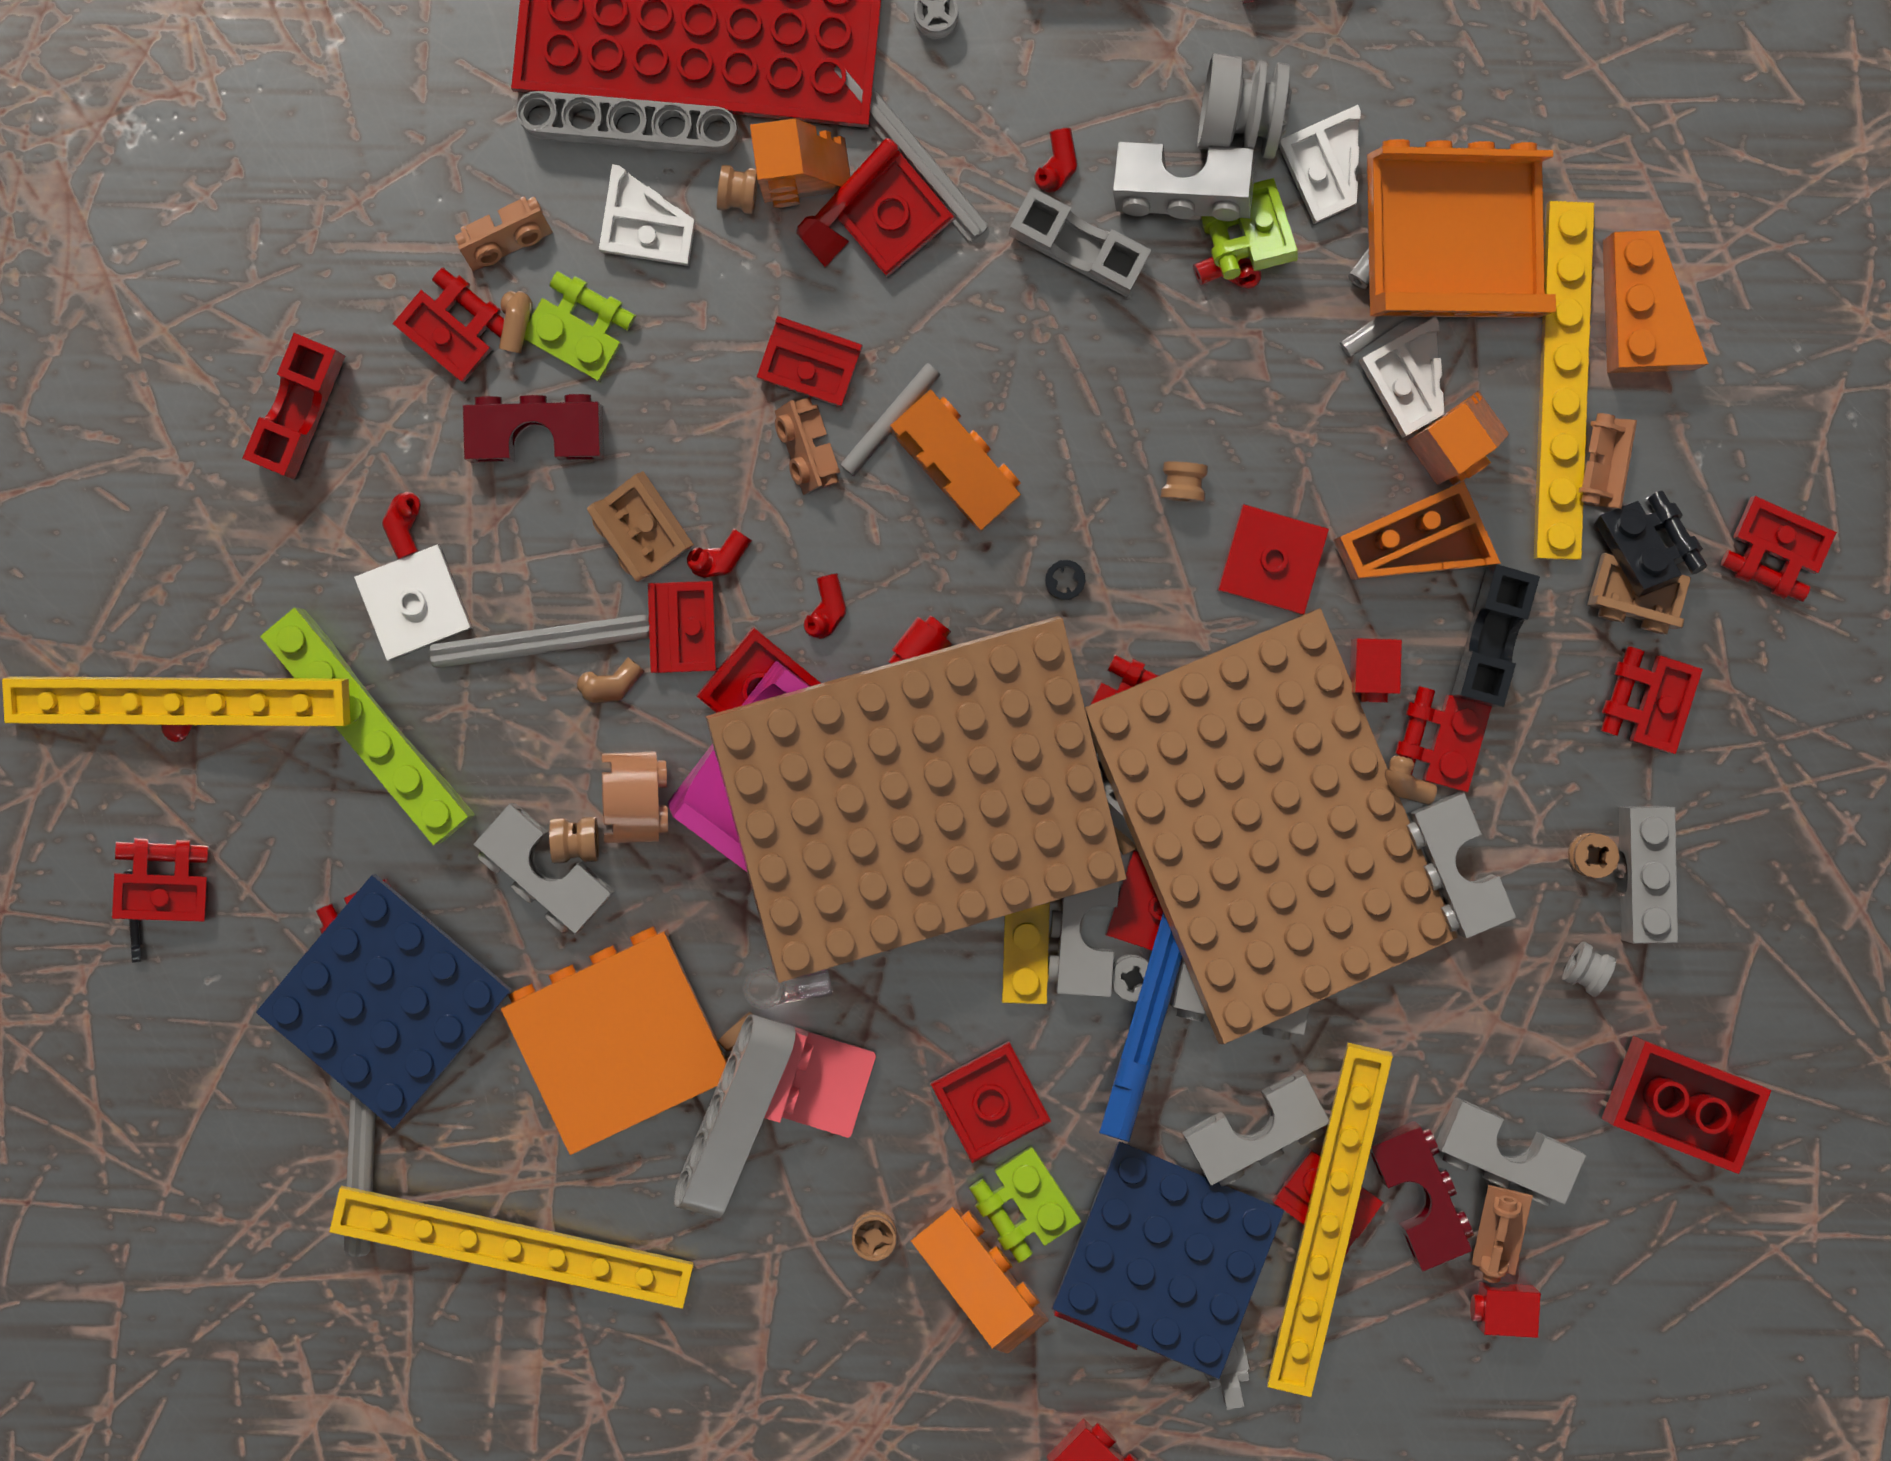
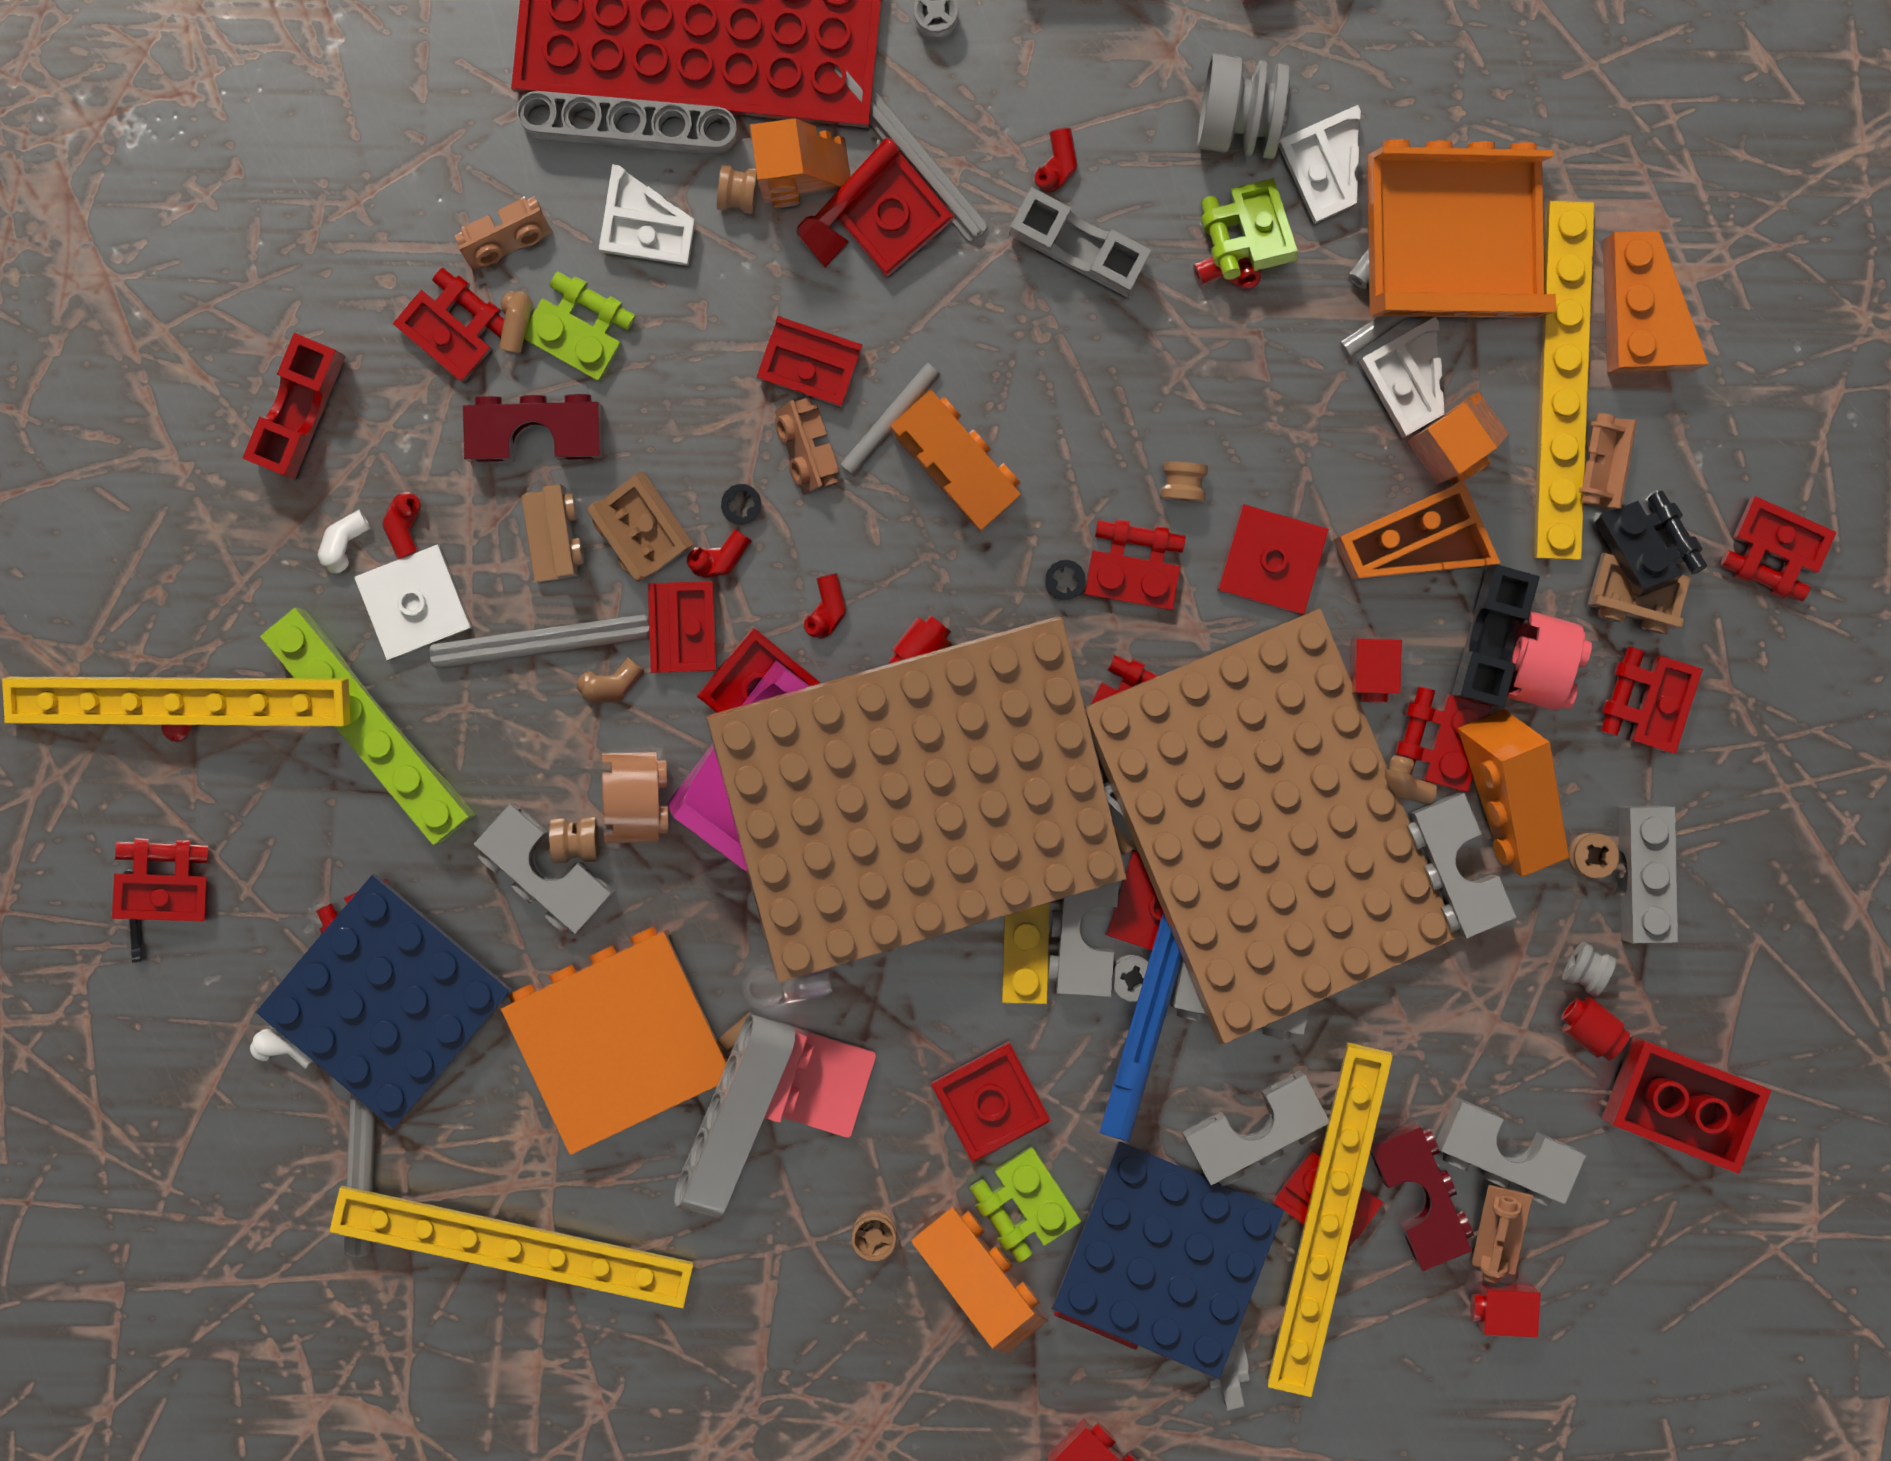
(272, 1043): none -> white arm
(336, 539): none -> white arm
(550, 533): none -> medium nougat bracket
(730, 495): none -> black bush
(1130, 578): none -> red plate
(1218, 190): arch -> none
(1517, 791): none -> orange wedge
(1548, 661): none -> coral brick
(1595, 1028): none -> red brick

